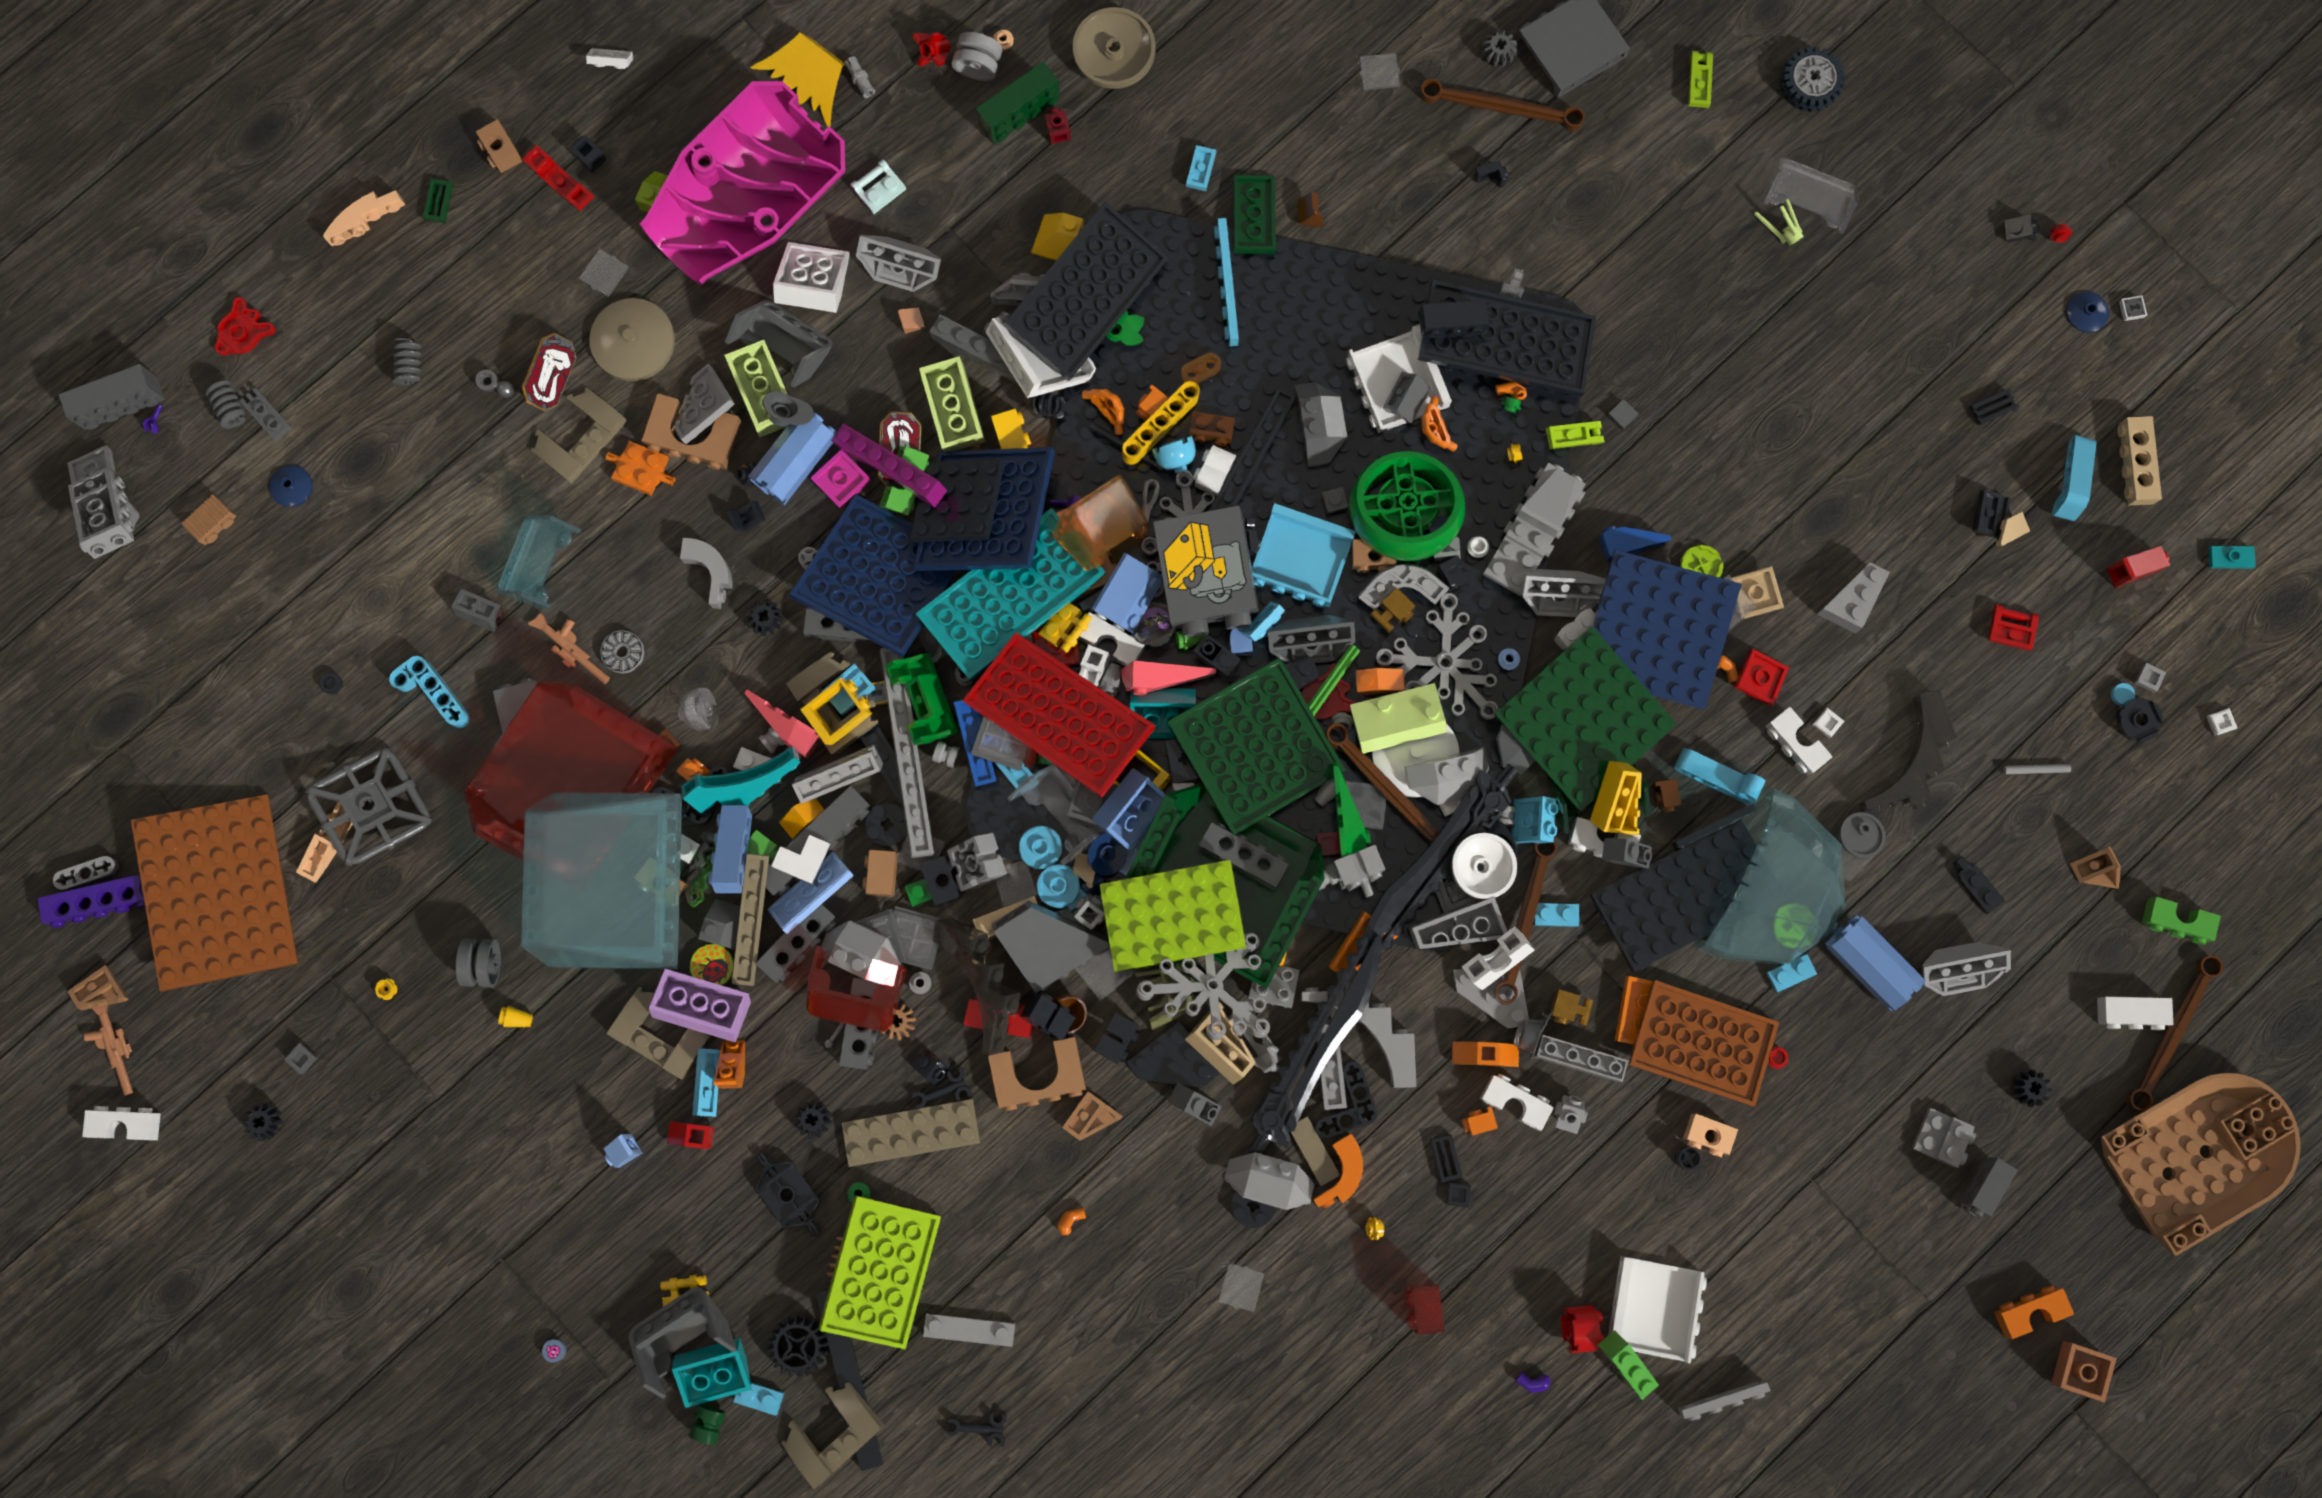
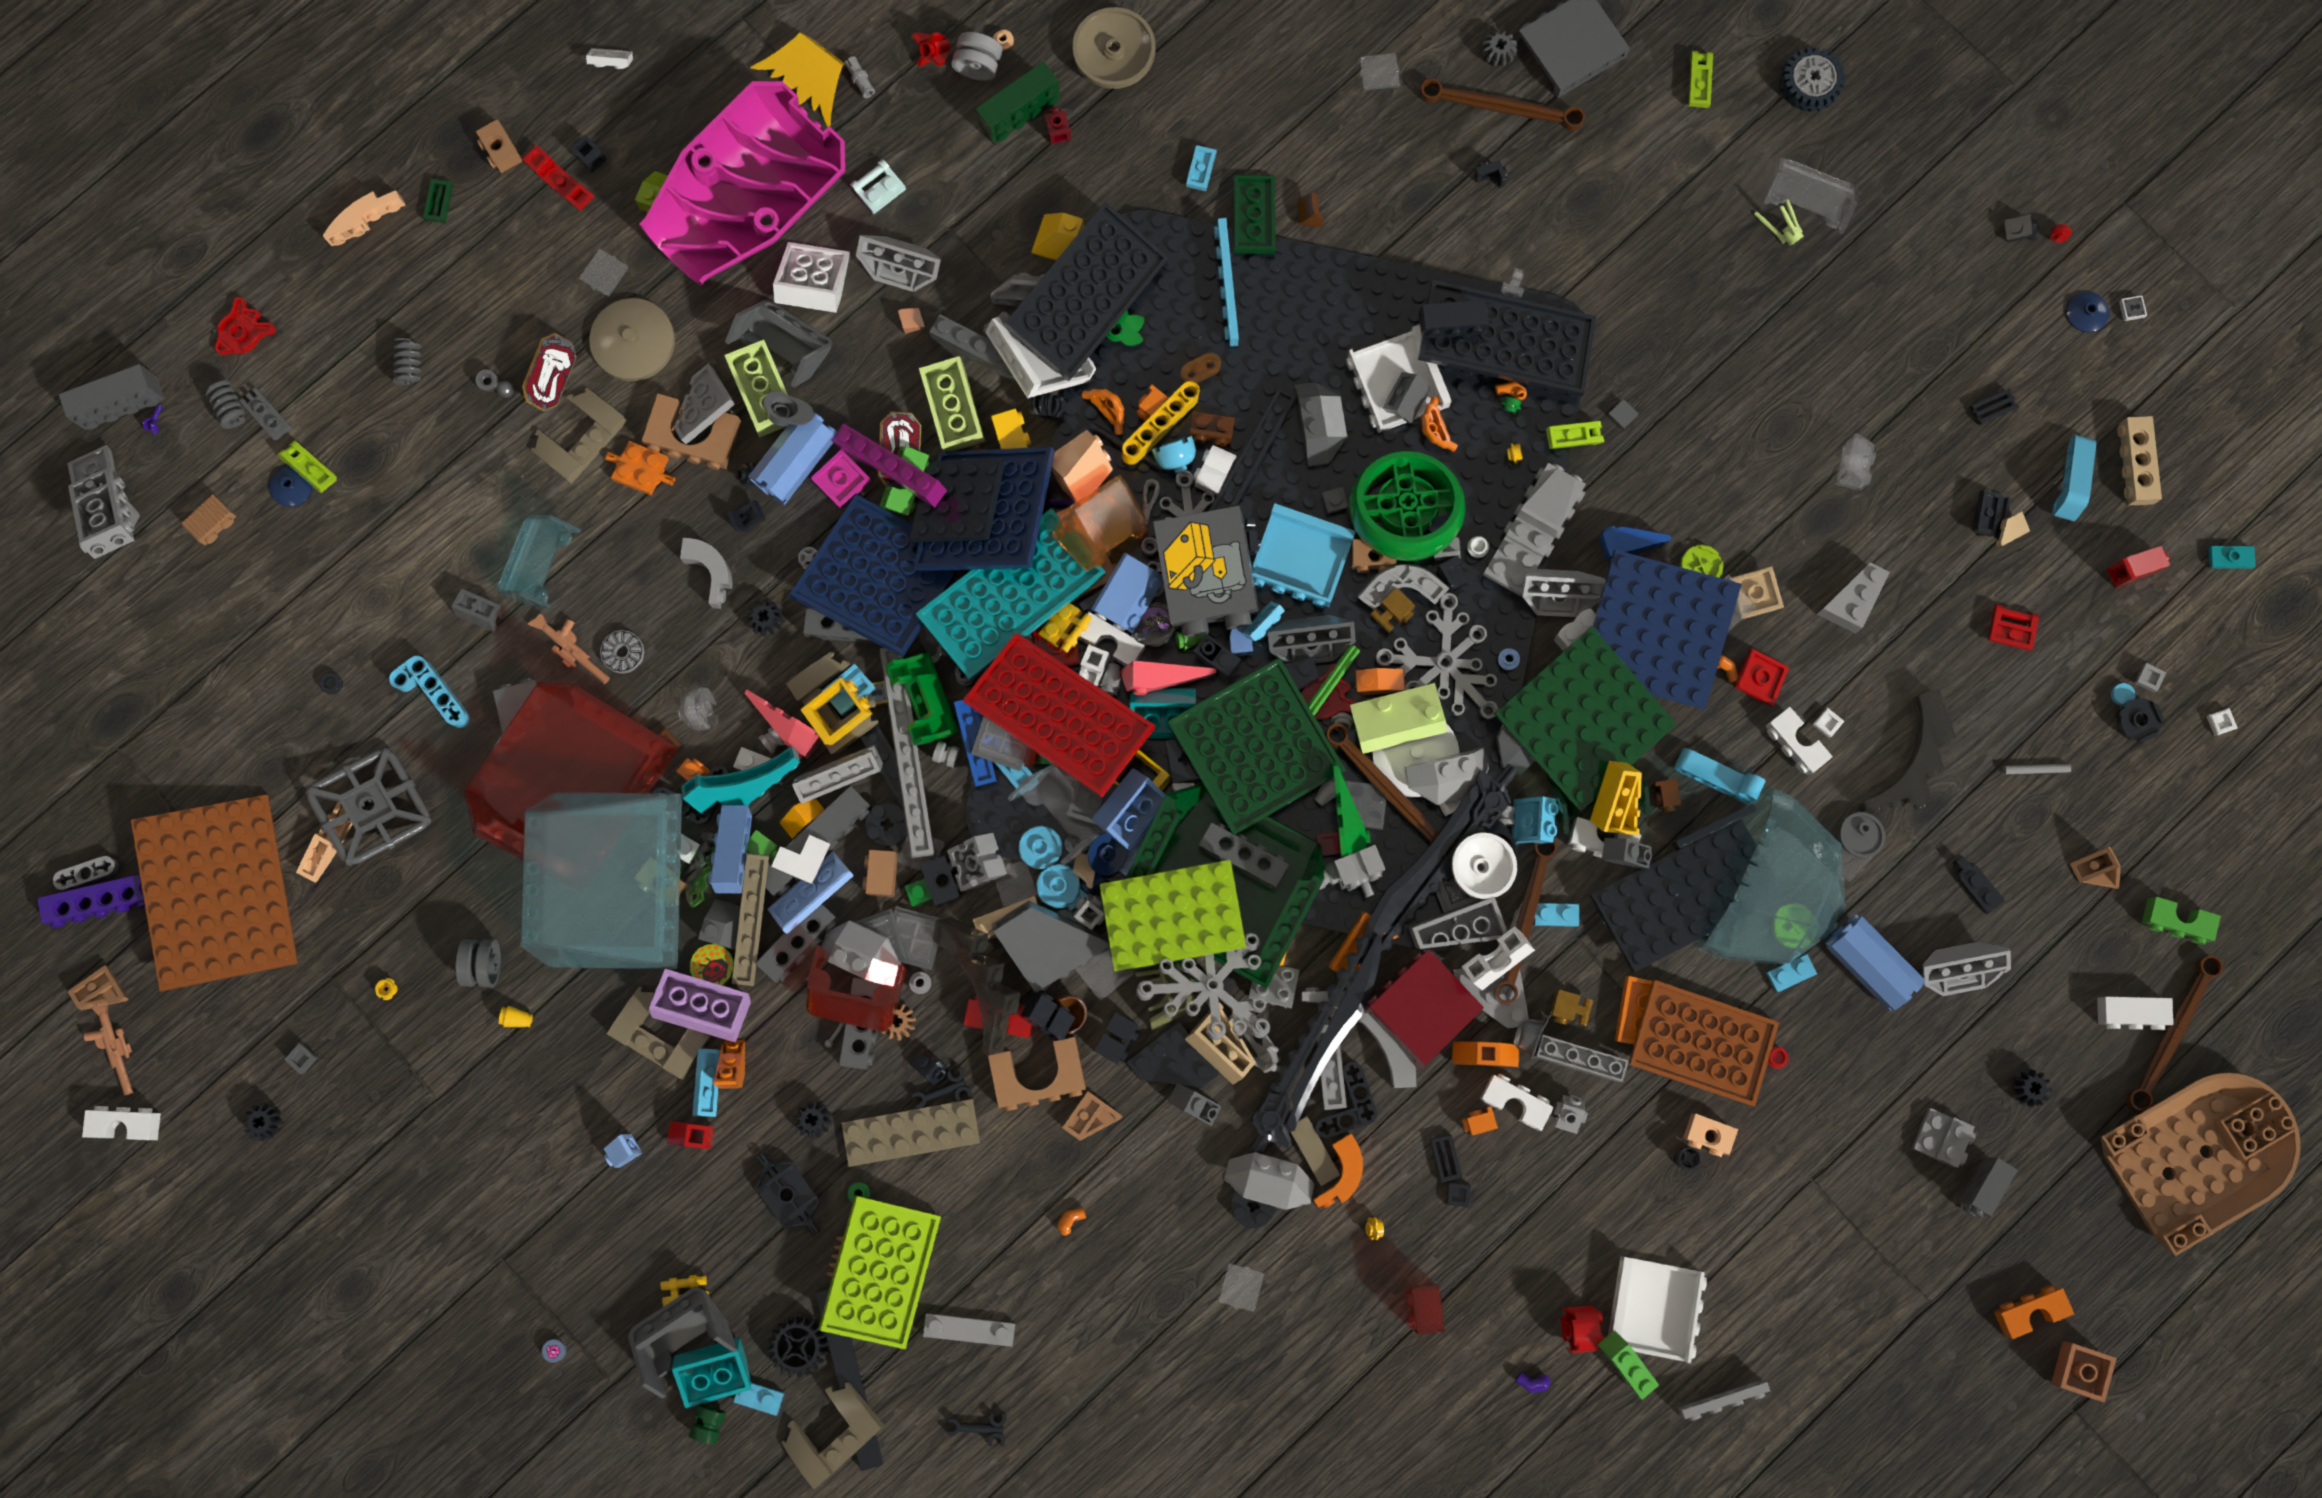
(307, 466): none -> lime plate
(1081, 465): none -> slope
(1424, 1007): none -> dark red panel
(1855, 463): none -> clear slope

